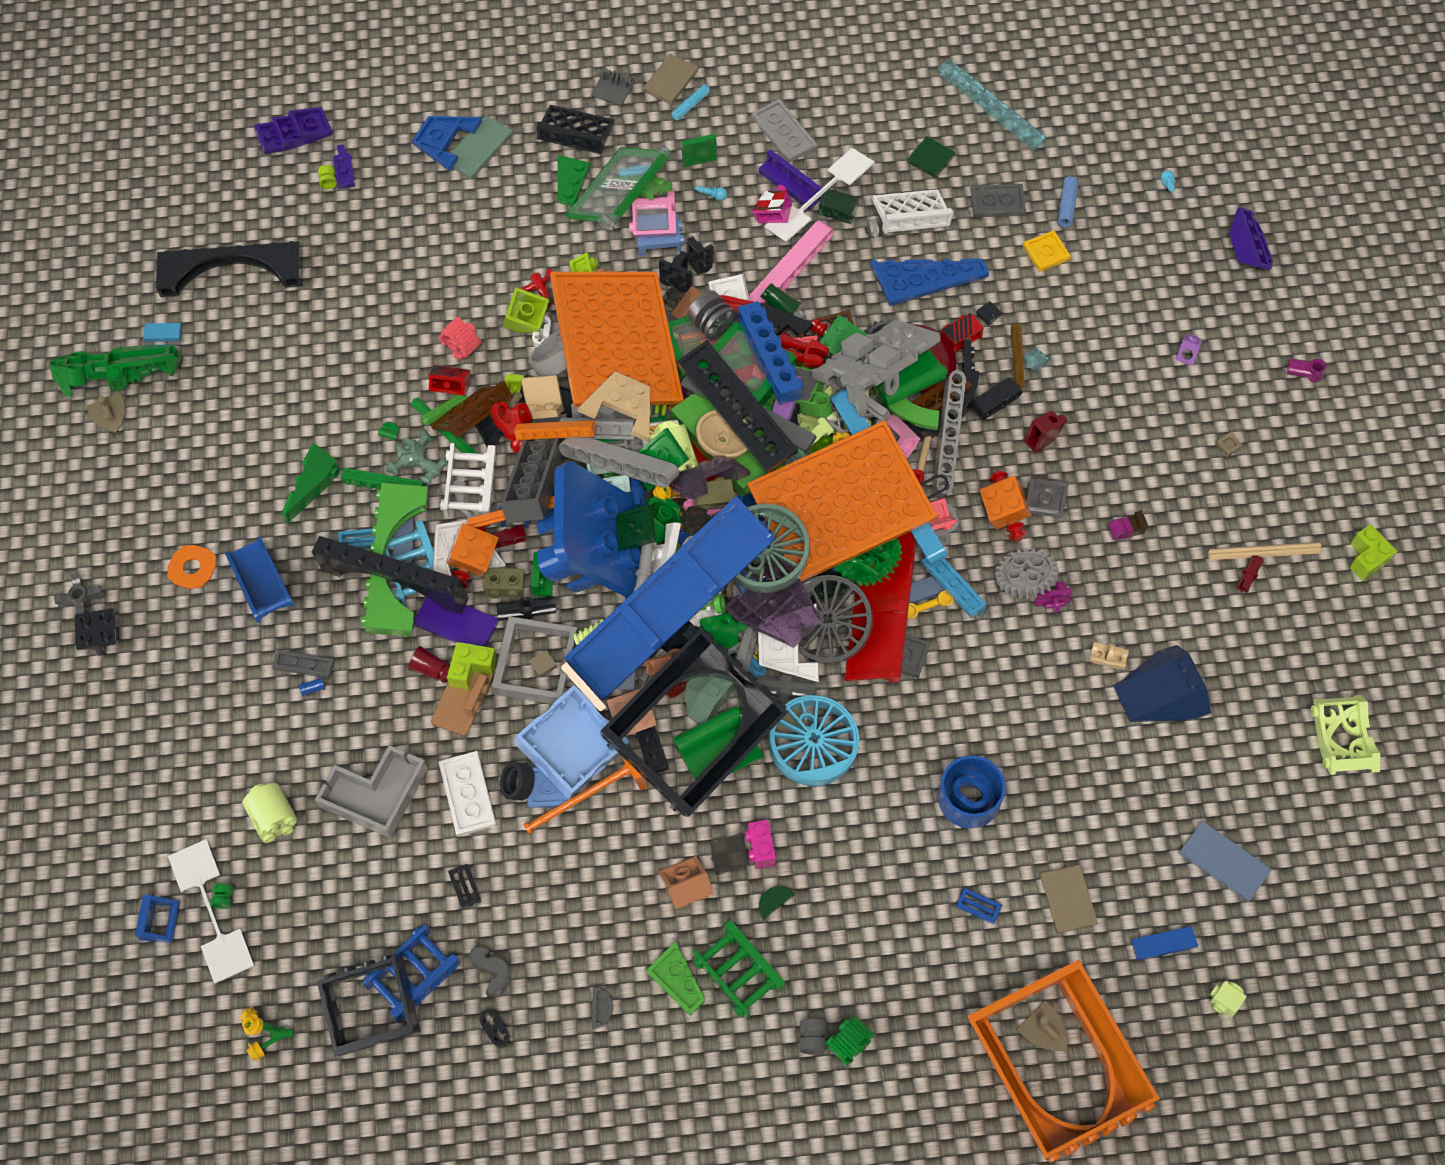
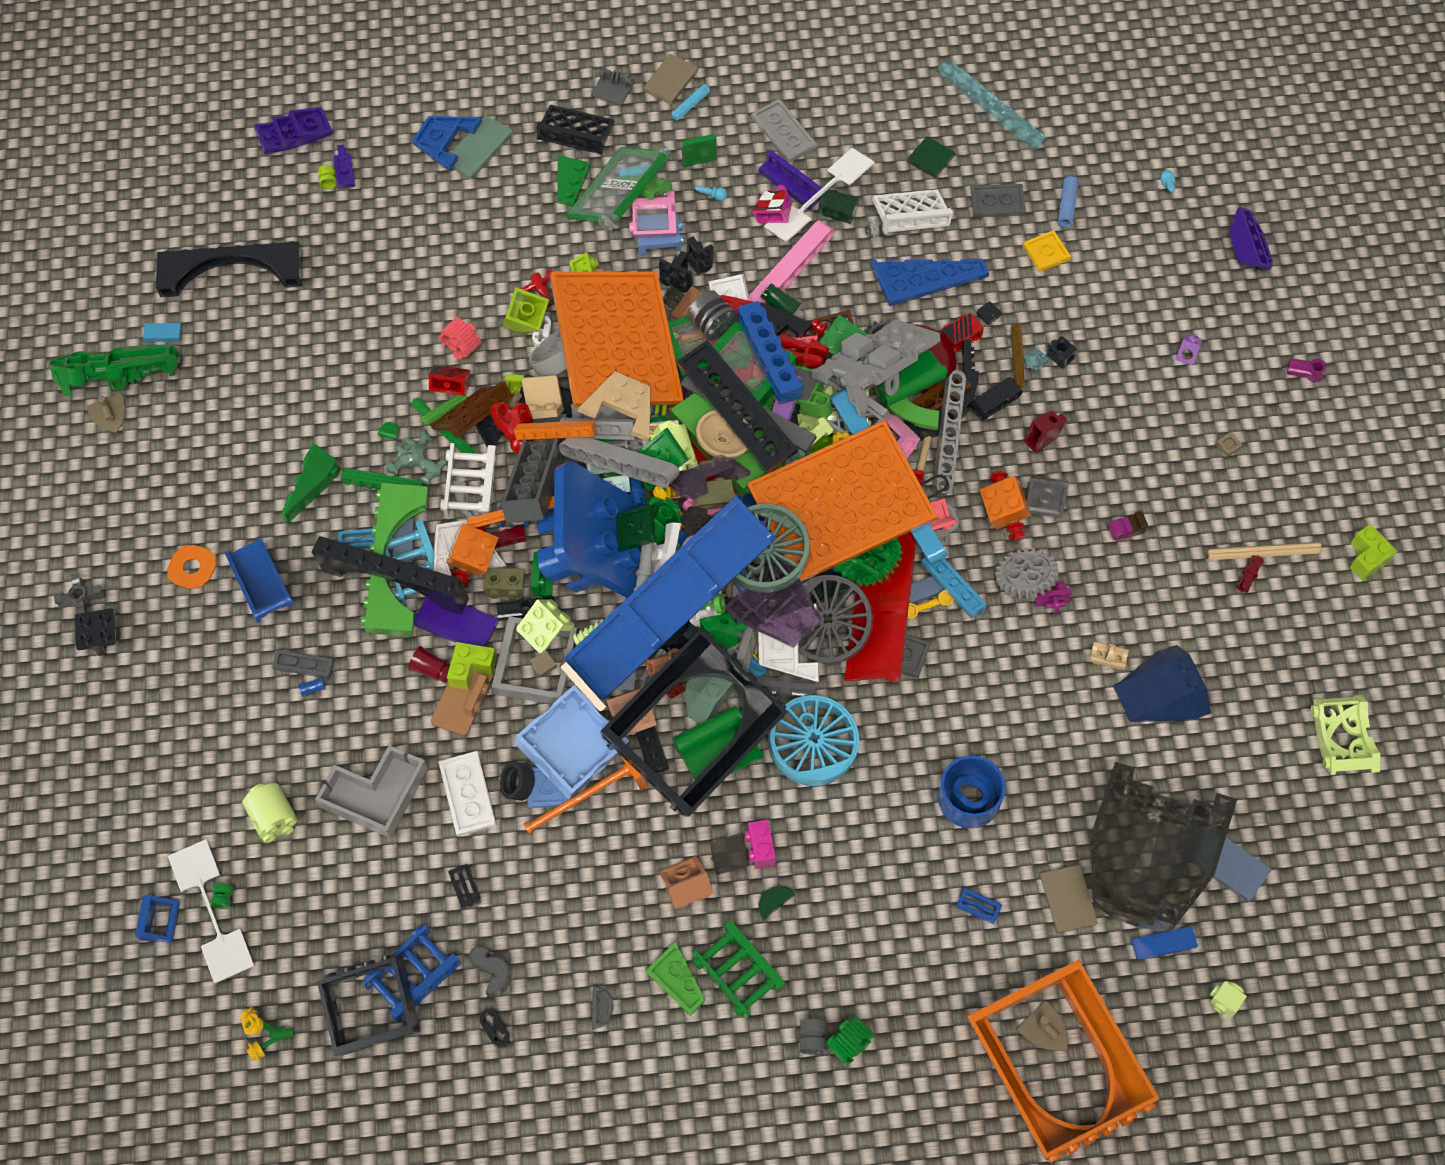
(543, 624): none -> yellowish green bracket
(1063, 358): none -> black brick
(1153, 851): none -> clear smoke windscreen

